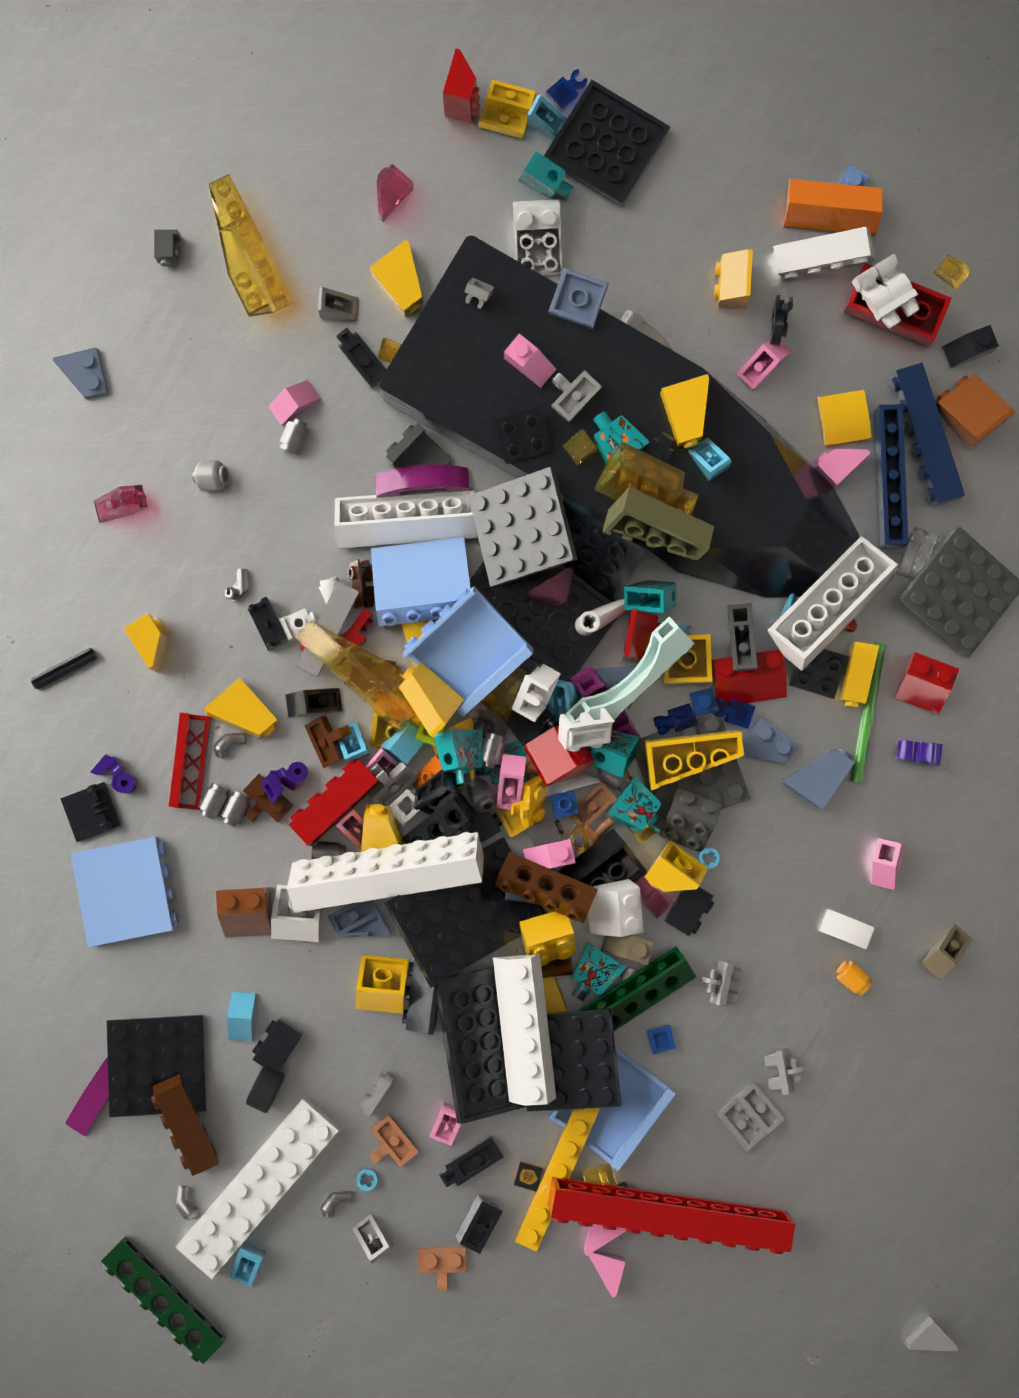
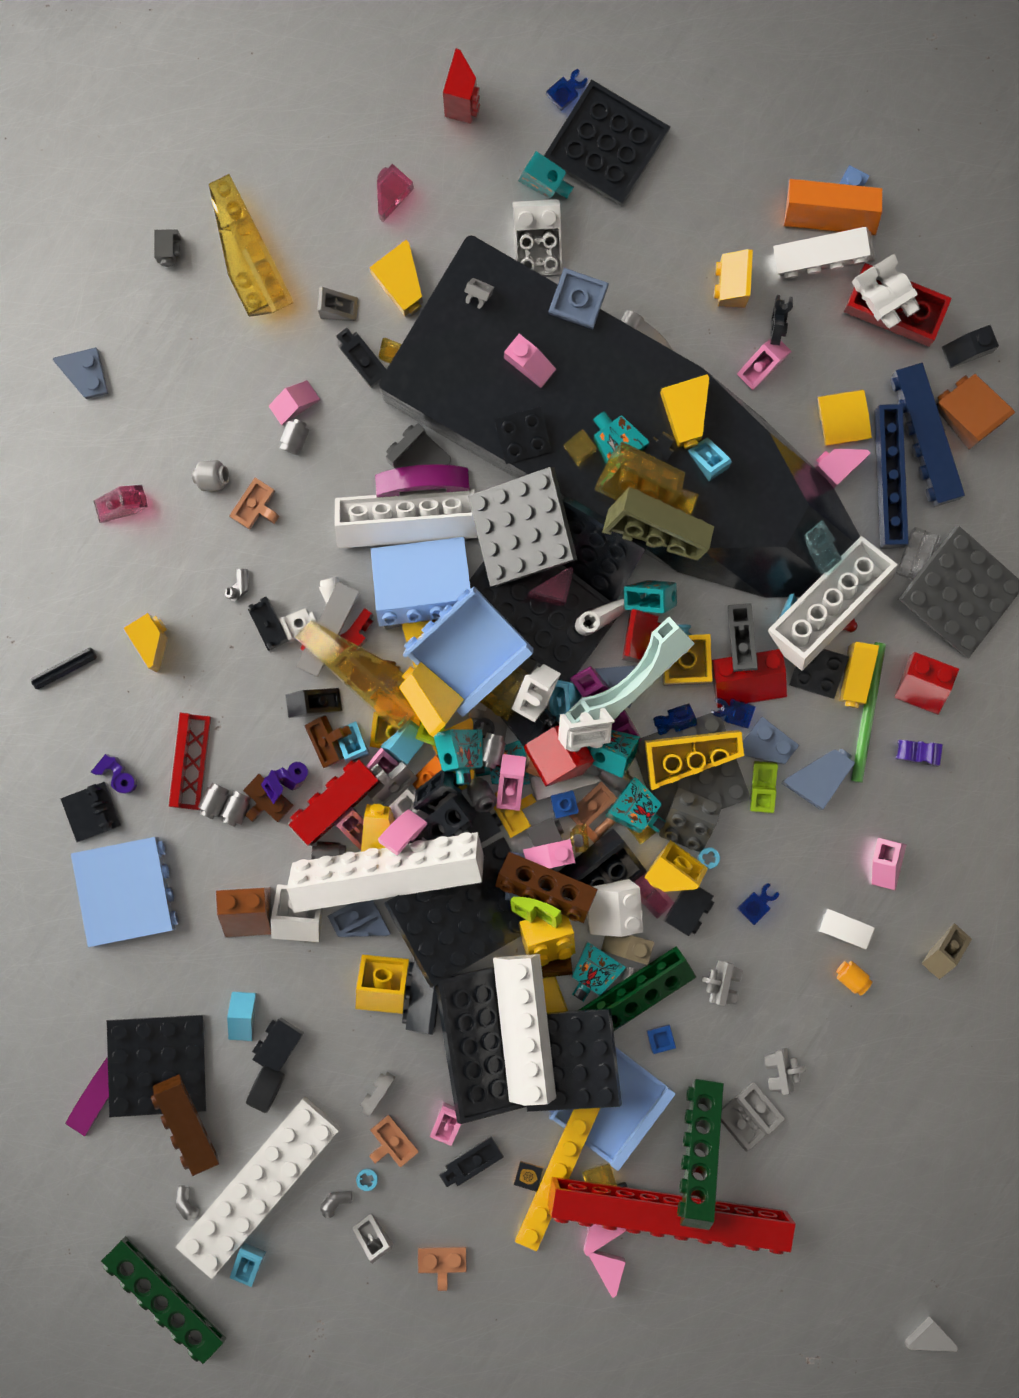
(226, 741): flat silver arm -> none
(242, 710): yellow slope -> none
(254, 504): none -> nougat plate
(359, 573): reddish brown hinge -> none
(401, 831): none -> bright pink slope
(478, 1224): black hinge -> none
(507, 109): yellow slope -> none
(531, 908): none -> lime slope
(532, 804): yellow plate -> none
(545, 117): medium azure slope -> none
(574, 395): light grey plate -> none
(703, 701): blue plate -> none
(711, 1096): none -> dark green brick
(755, 906): none -> clear blue plate
(763, 786): none -> lime slope
(820, 546): none -> clear light blue slope
(952, 271): clear yellow slope -> none

